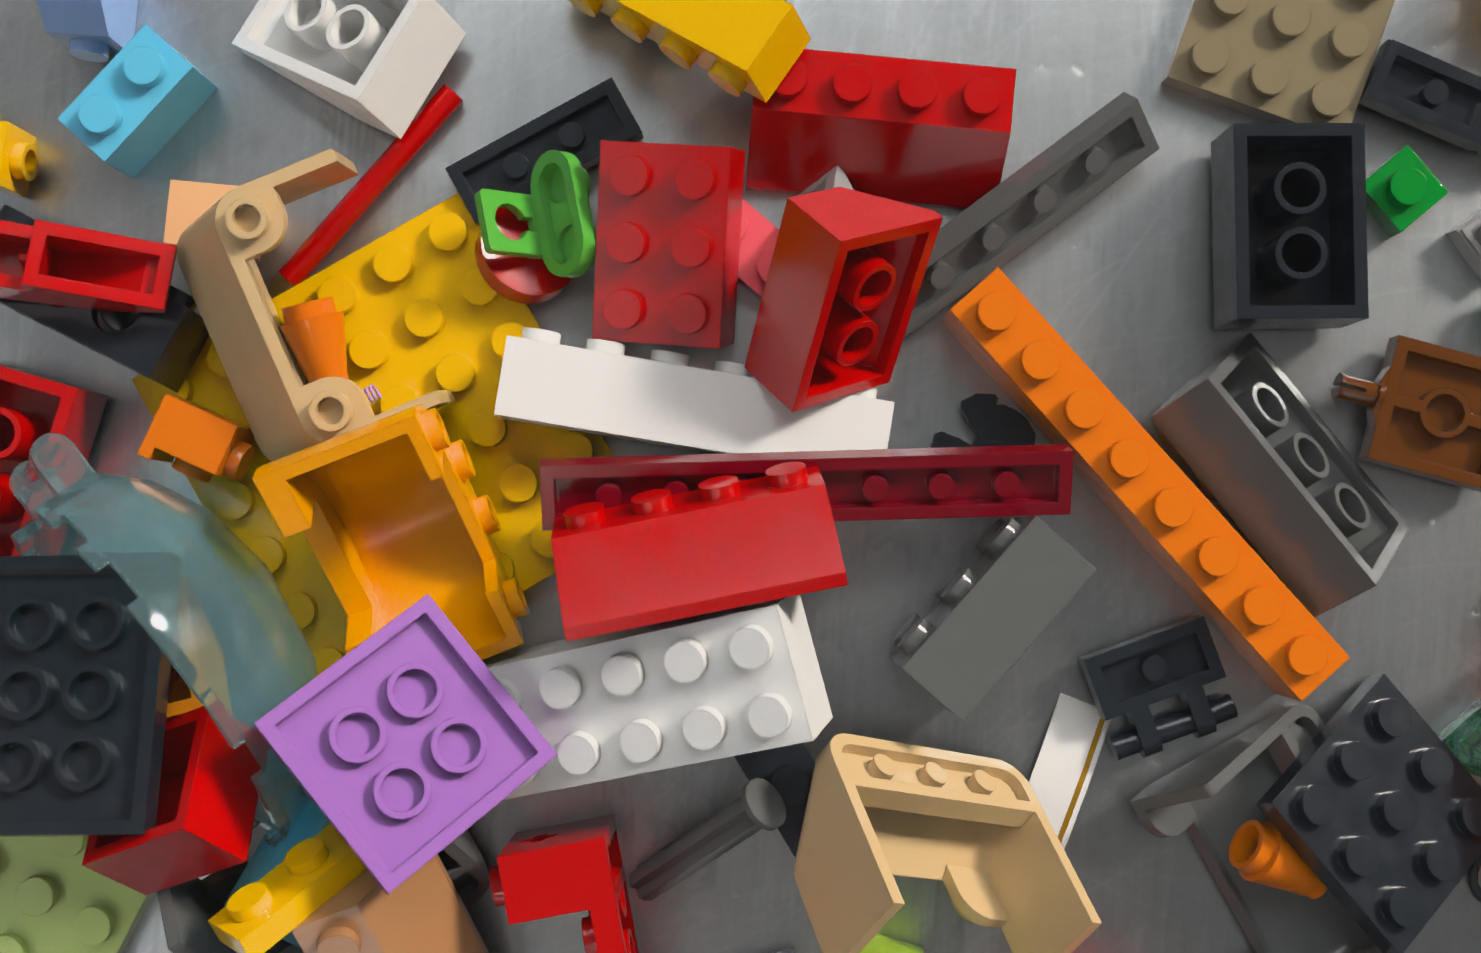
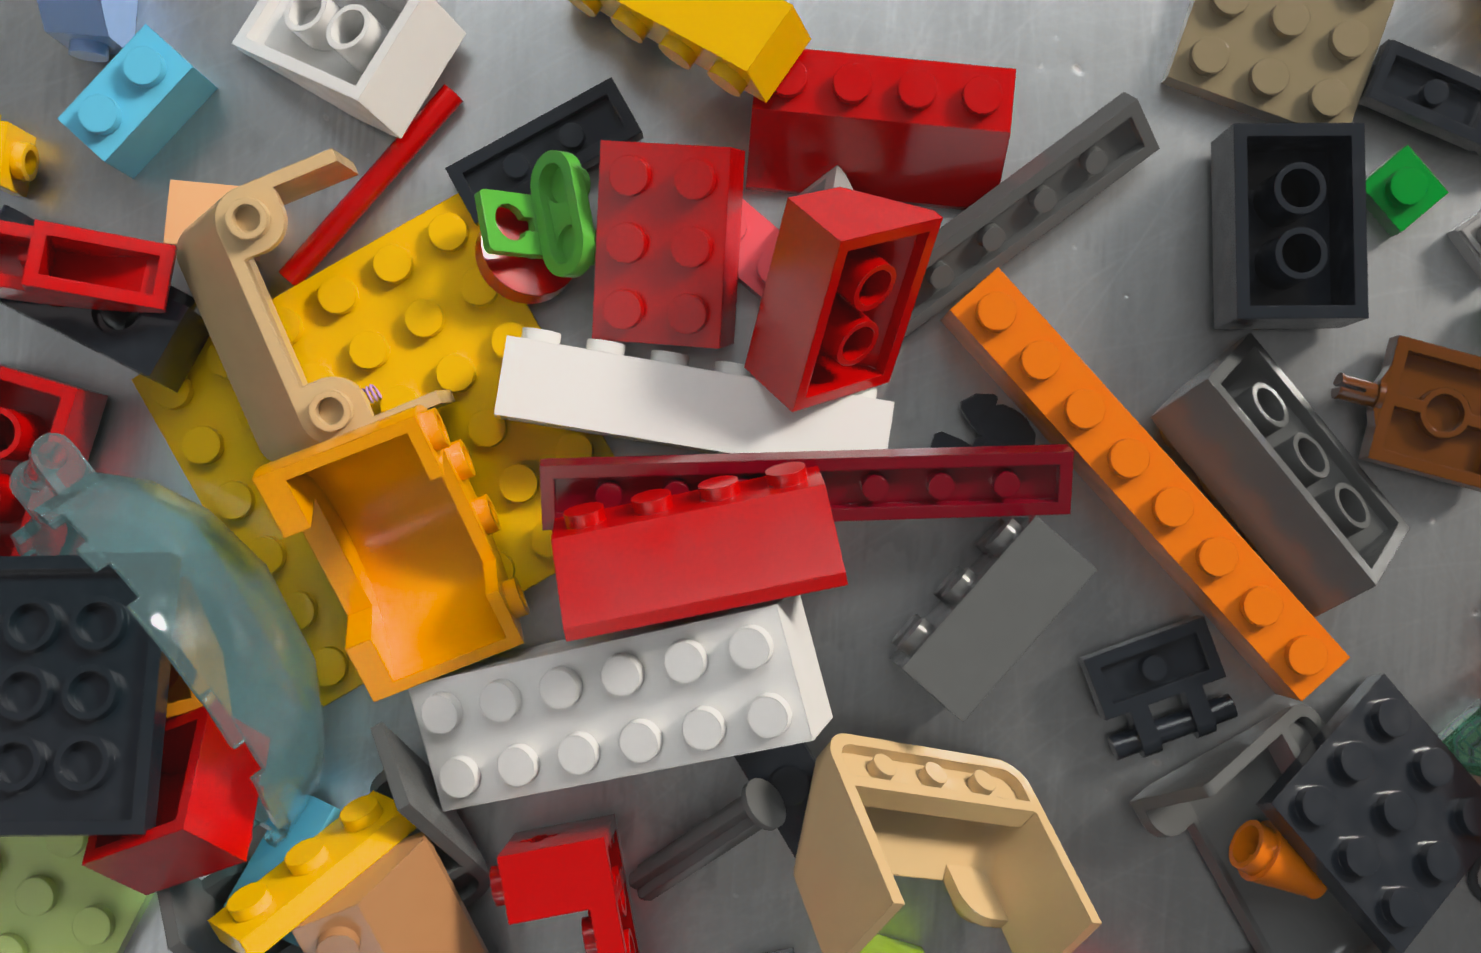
(199, 440): orange brick -> none
(317, 338): orange cone -> none
(405, 742): medium lavender plate -> none
(1067, 762): white sticker -> none

